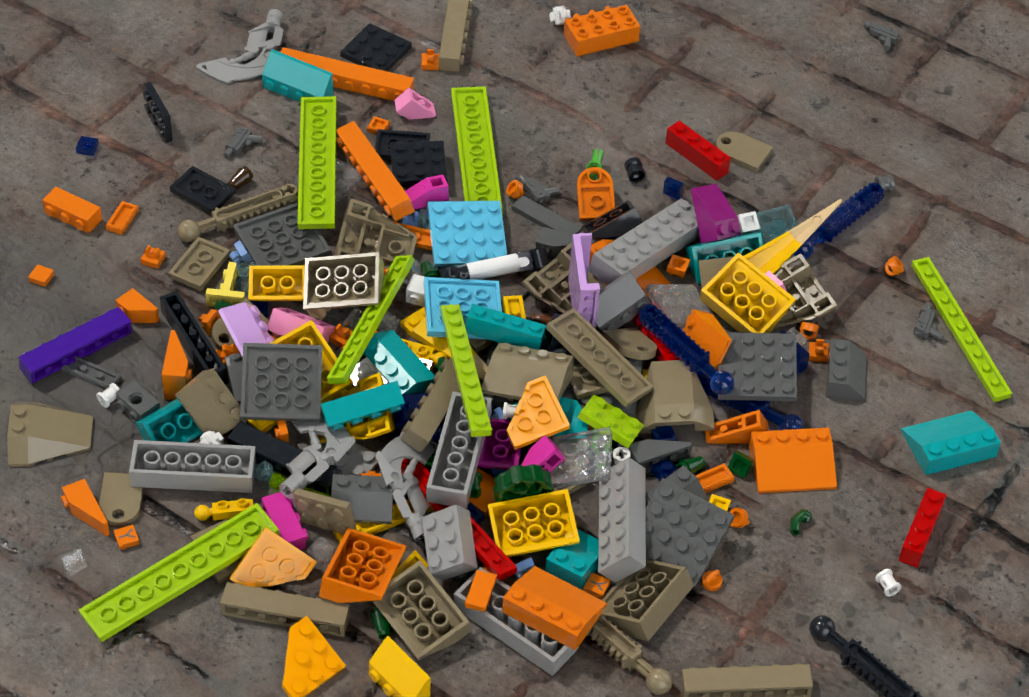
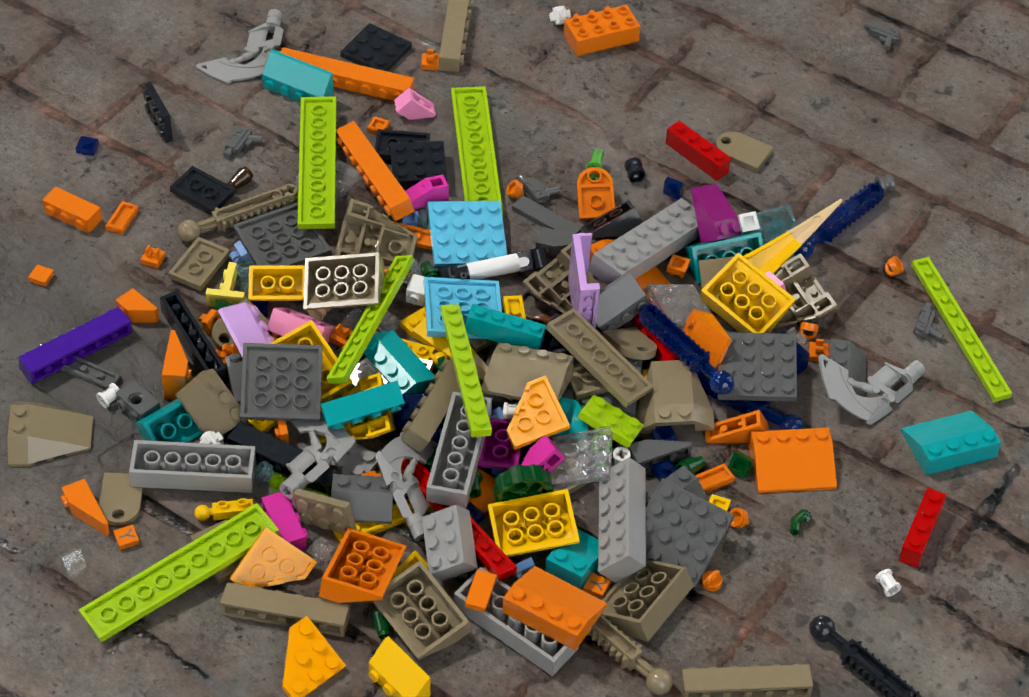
(840, 388): none -> light grey piece

